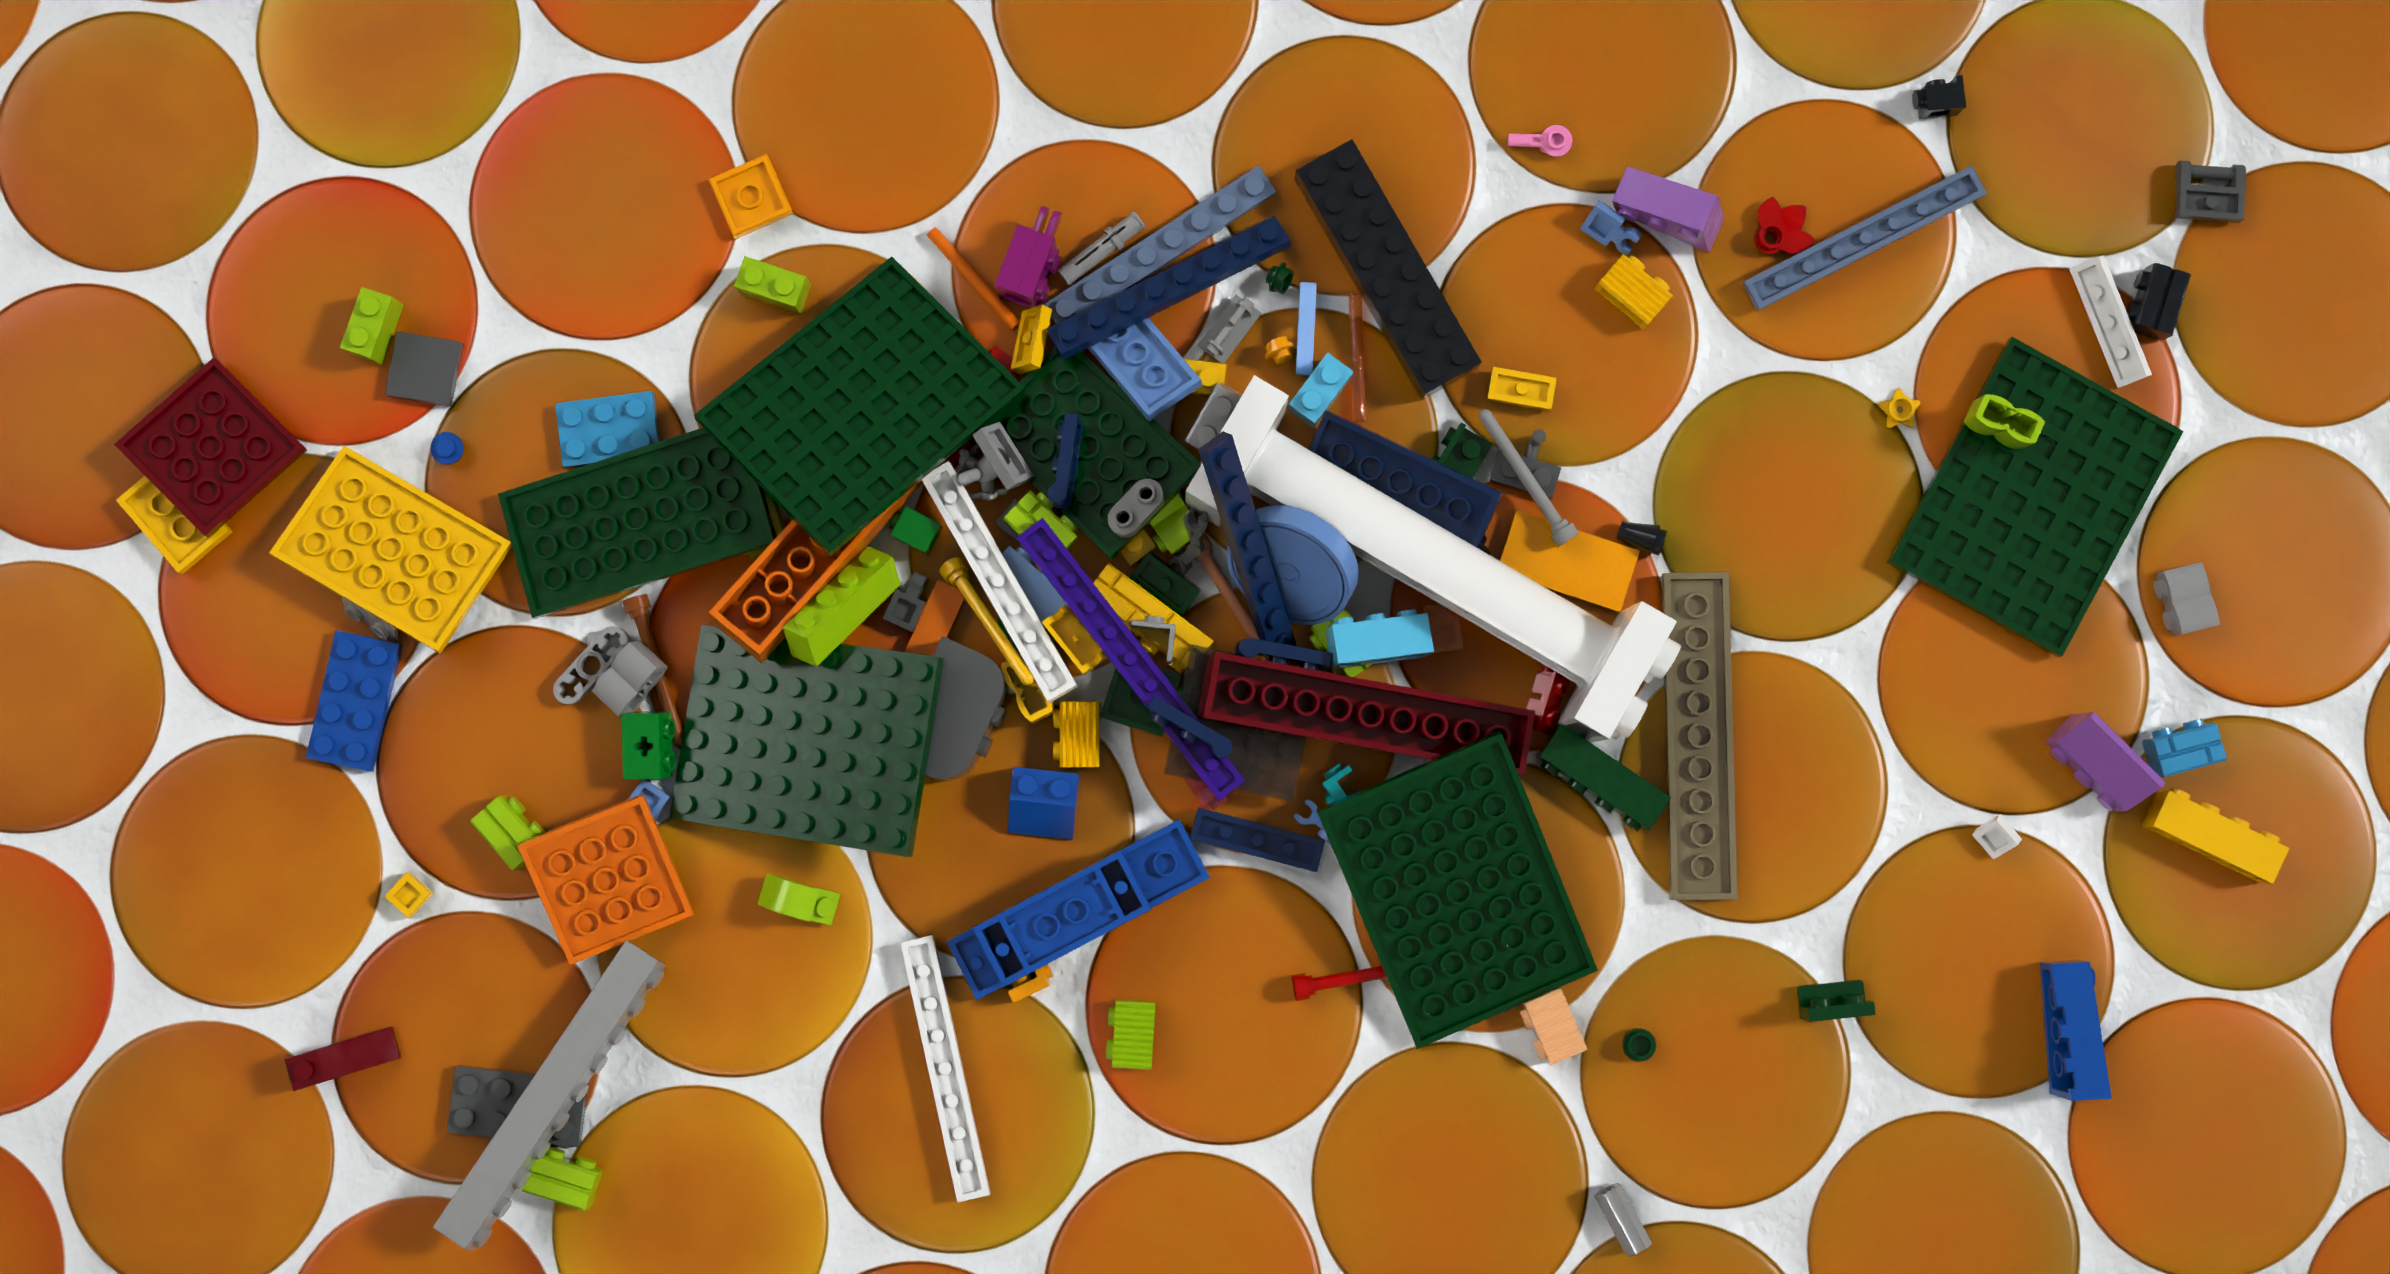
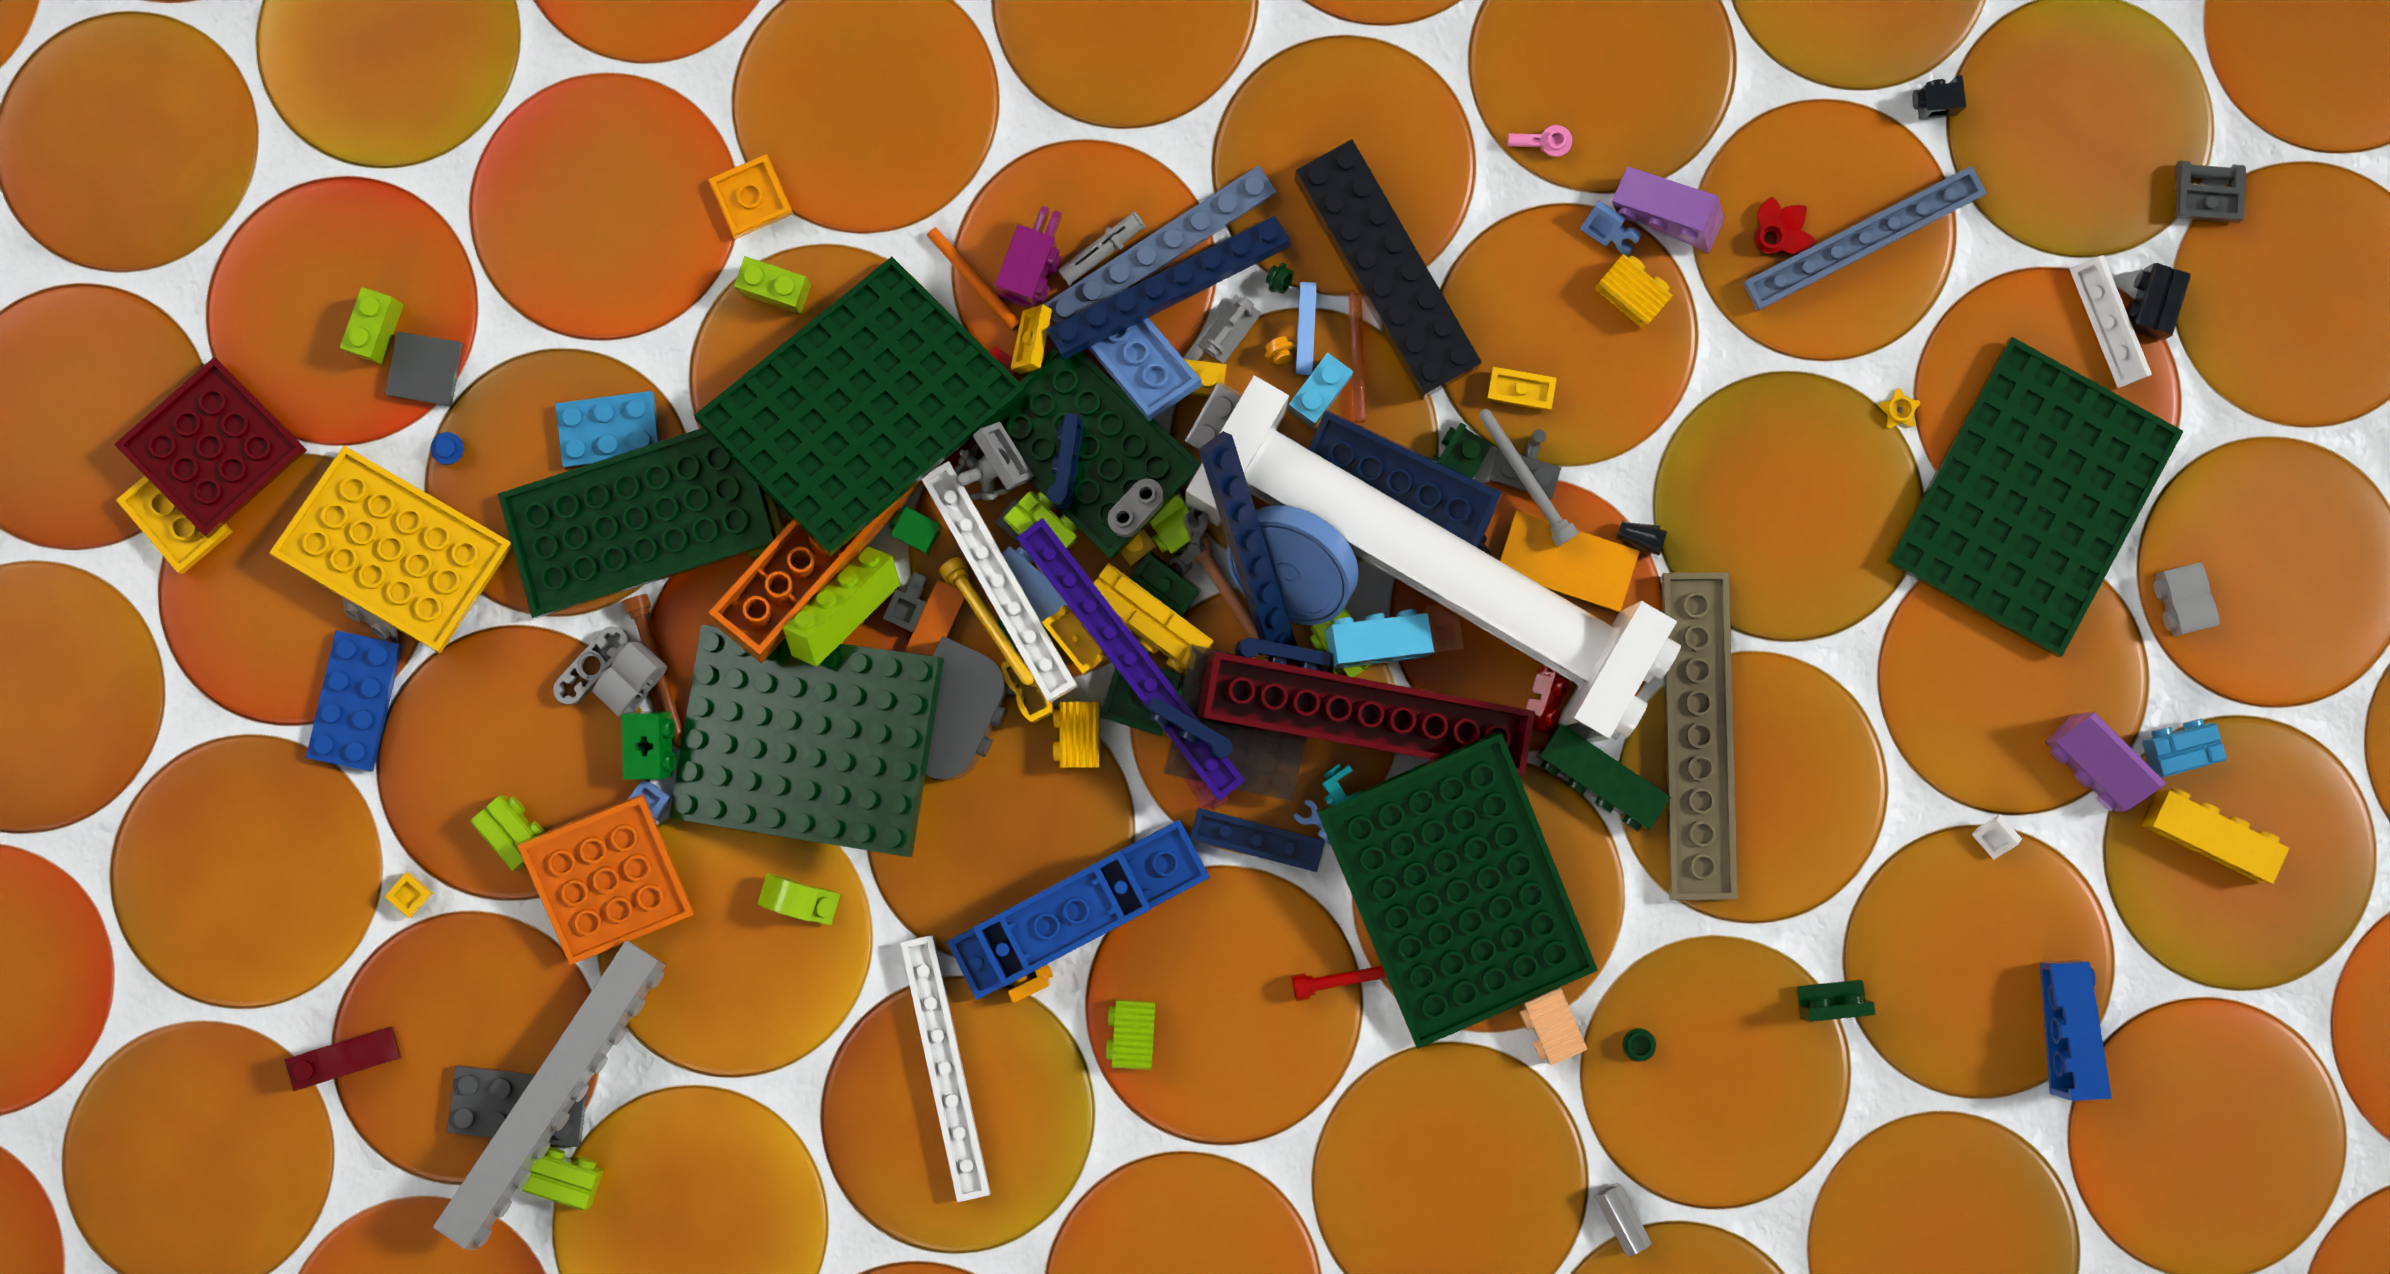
(1043, 803): blue slope -> none
(1157, 623): light grey bracket -> none
(2009, 425): lime brick -> none

